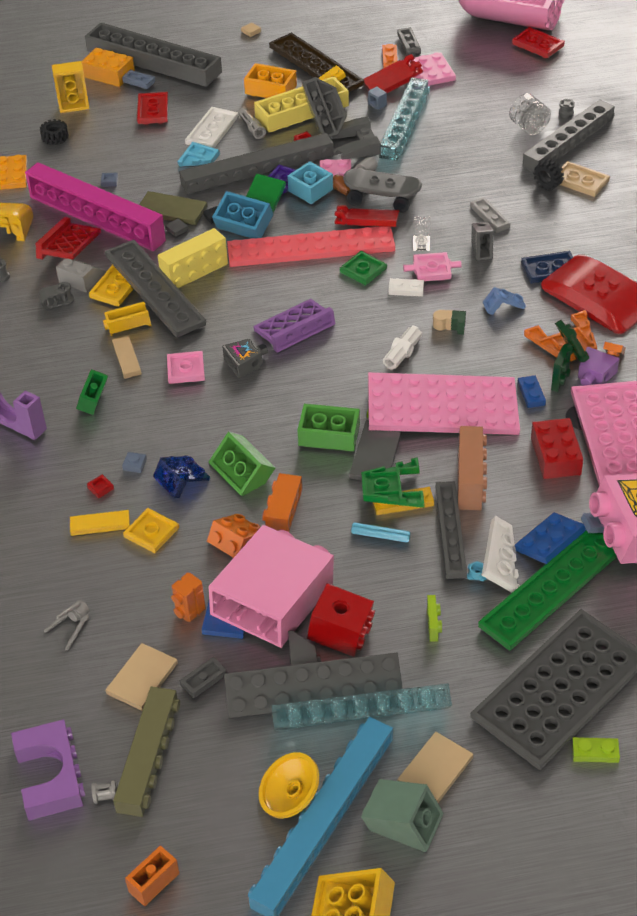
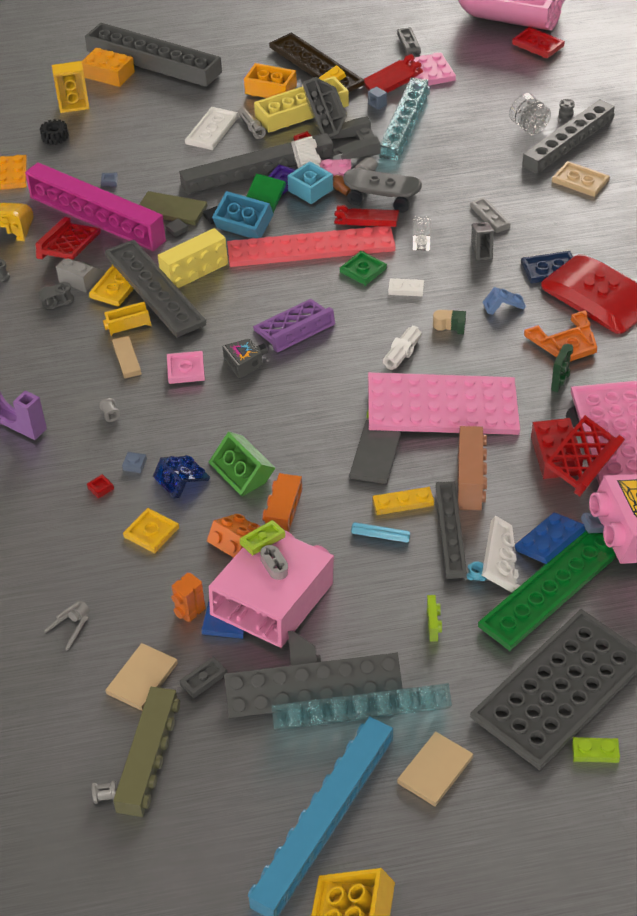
(61, 792): medium lavender arch -> none
(92, 392): green brick -> none
(99, 522): yellow tile -> none
(110, 411): none -> light grey bush
(138, 79): sand blue plate -> none
(152, 108): red plate -> none
(152, 875): orange brick -> none
(198, 155): medium azure wing -> none
(251, 29): tan tile -> none
(262, 536): none -> lime plate
(277, 560): none -> light grey beam
(289, 785): yellow dish -> none
(305, 151): none -> white brick
(328, 427): bright green brick -> none
(341, 620): red brick -> none
(384, 485): green wing -> none
(389, 54): orange plate -> none
(403, 813): sand green slope -> none
(432, 266): bright pink plate -> none
(531, 391): blue plate -> none
(548, 166): black tyre -> none
(569, 336): dark green plate -> none
(594, 466): none -> red fence
(598, 368): medium lavender torso -> none
(614, 349): orange plate -> none

